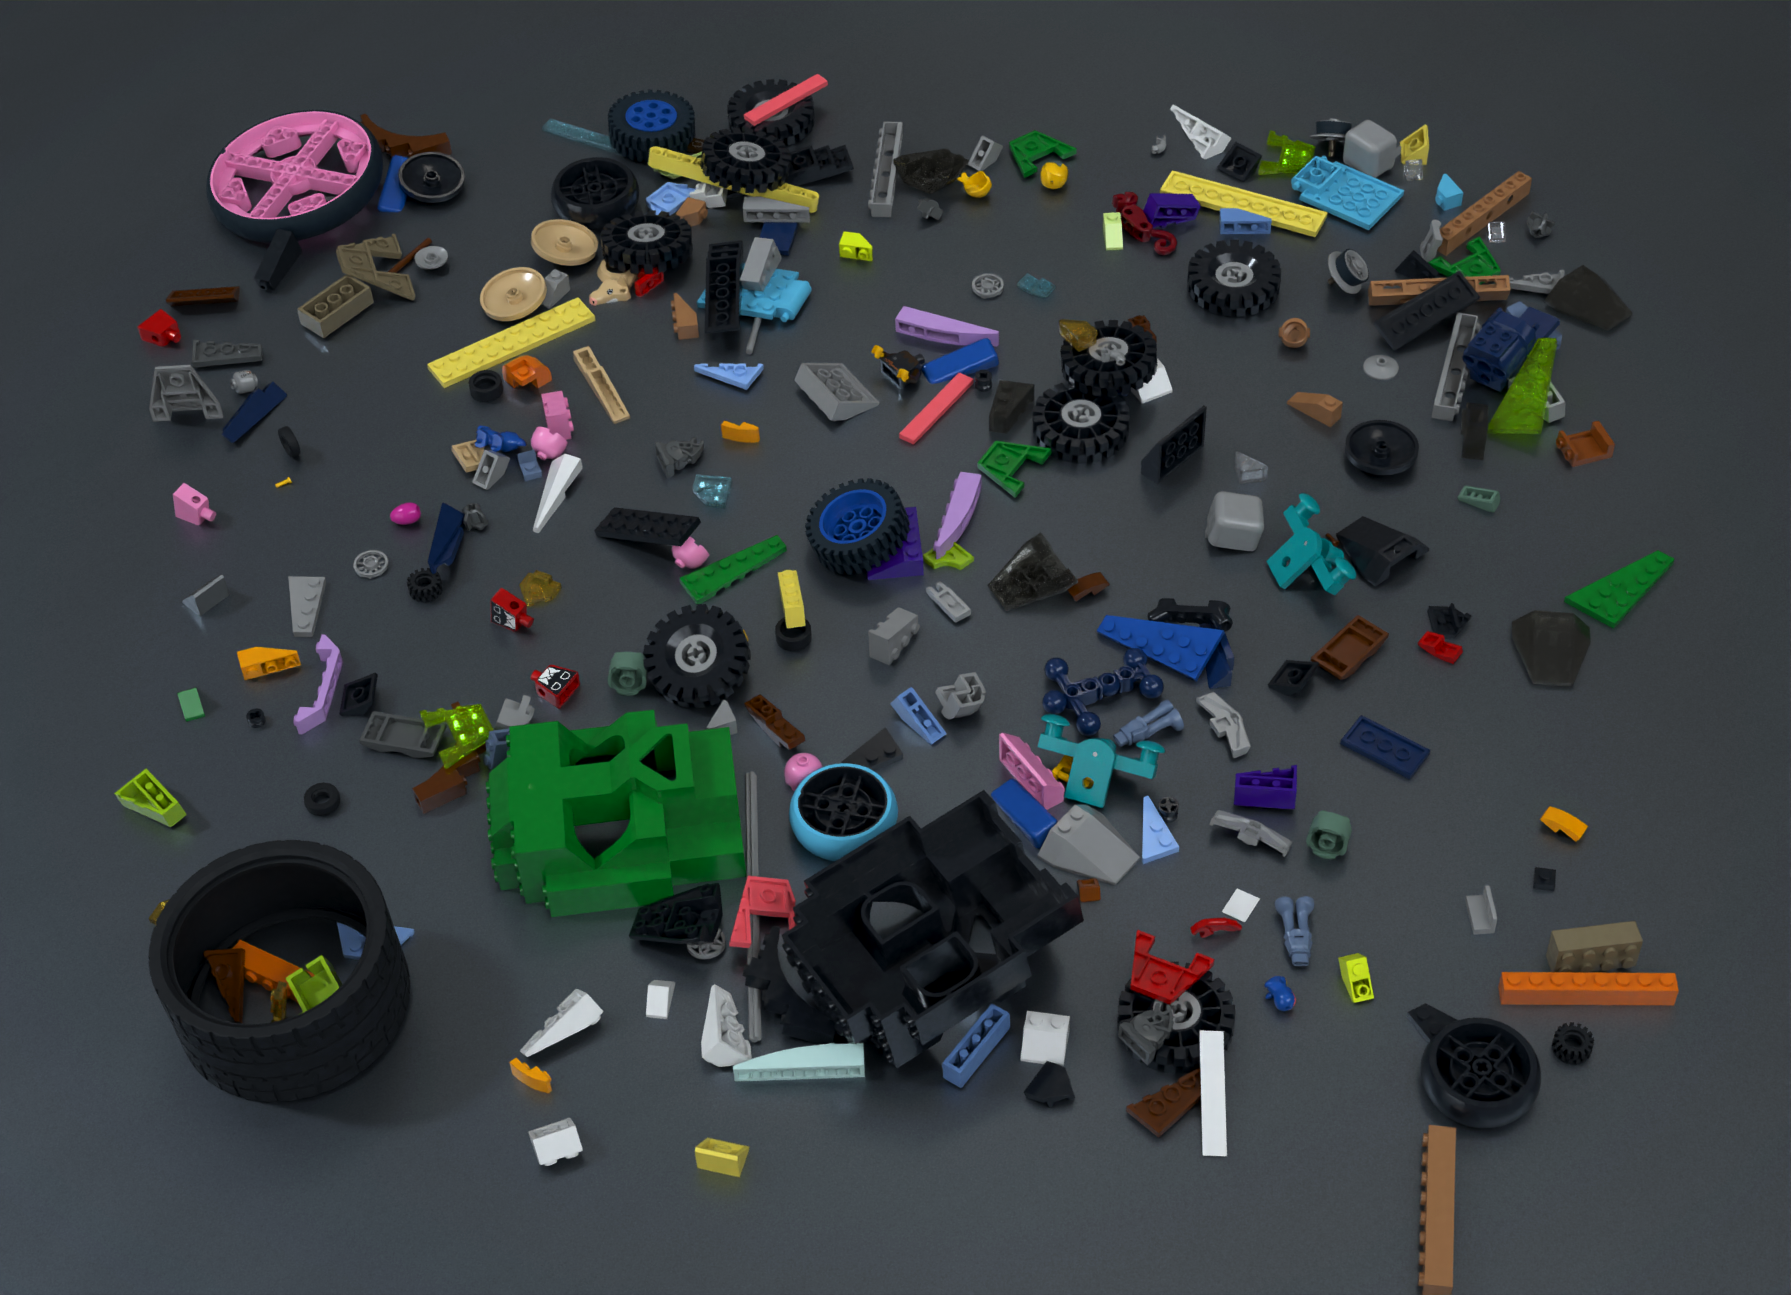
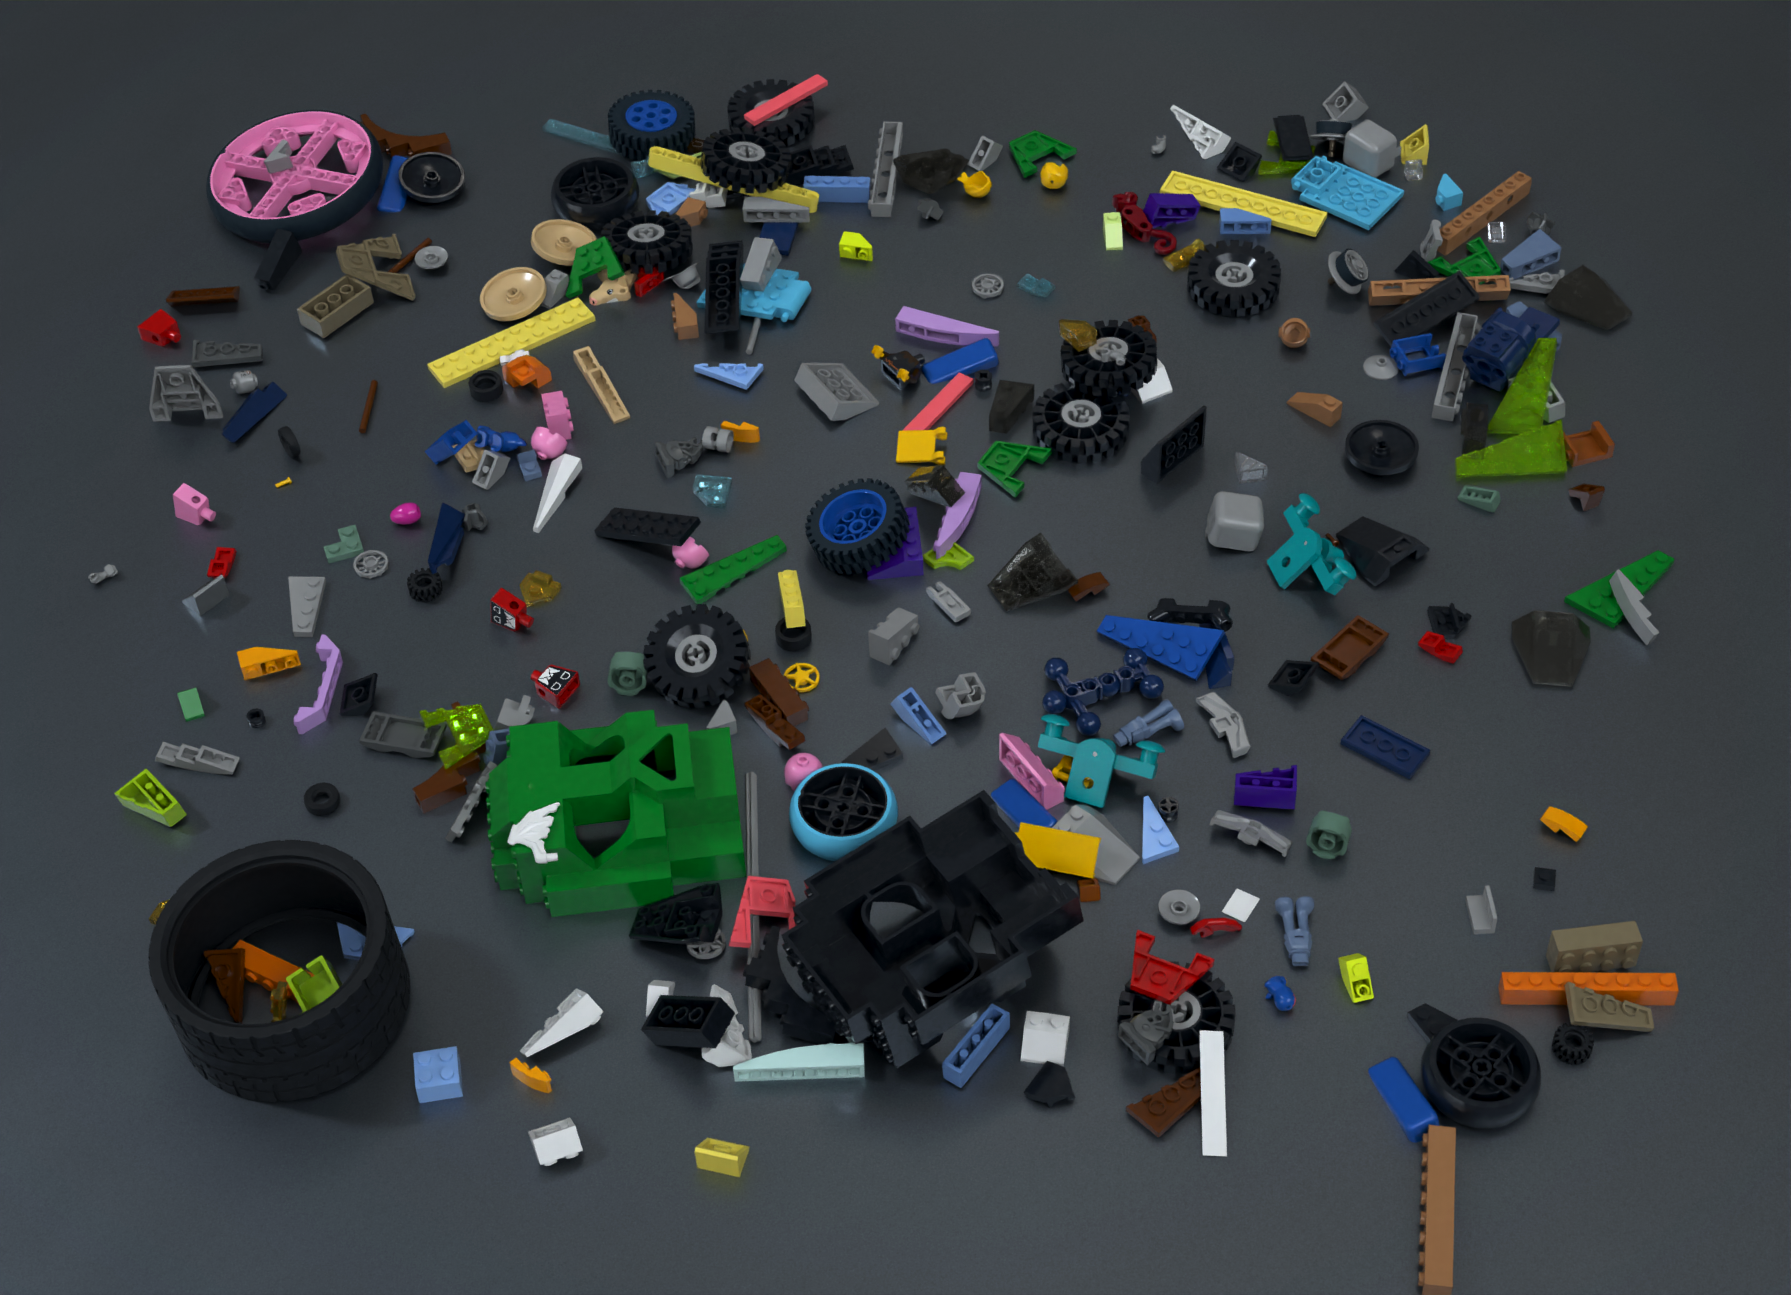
(110, 571): none -> light grey arm
(196, 759): none -> light grey slope
(222, 562): none -> red slope
(279, 158): none -> light grey slope
(348, 547): none -> sand green plate
(368, 406): none -> reddish brown bar
(437, 1074): none -> light blue brick
(442, 447): none -> blue window
(472, 800): none -> light grey wing
(505, 359): none -> white plate
(533, 829): none -> white animal
(590, 260): none -> green wing
(641, 168): none -> clear light blue slope
(686, 278): none -> light grey piece
(688, 1021): none -> black brick
(717, 439): none -> light grey wheel
(778, 691): none -> reddish brown brick
(801, 677): none -> yellow wheel
(839, 189): none -> medium blue brick
(920, 445): none -> yellow flag
(935, 485): none -> clear smoke wedge
(1059, 849): none -> yellow piece
(1179, 900): none -> light grey dish
(1183, 256): none -> clear yellow plate
(1293, 138): none -> black piece
(1345, 103): none -> light grey slope
(1403, 1098): none -> blue piece
(1413, 344): none -> blue window
(1525, 454): none -> clear neon green wing
(1530, 255): none -> sand blue slope
(1588, 494): none -> reddish brown slope
(1604, 1011): none -> dark tan wing
(1630, 603): none -> light grey slope

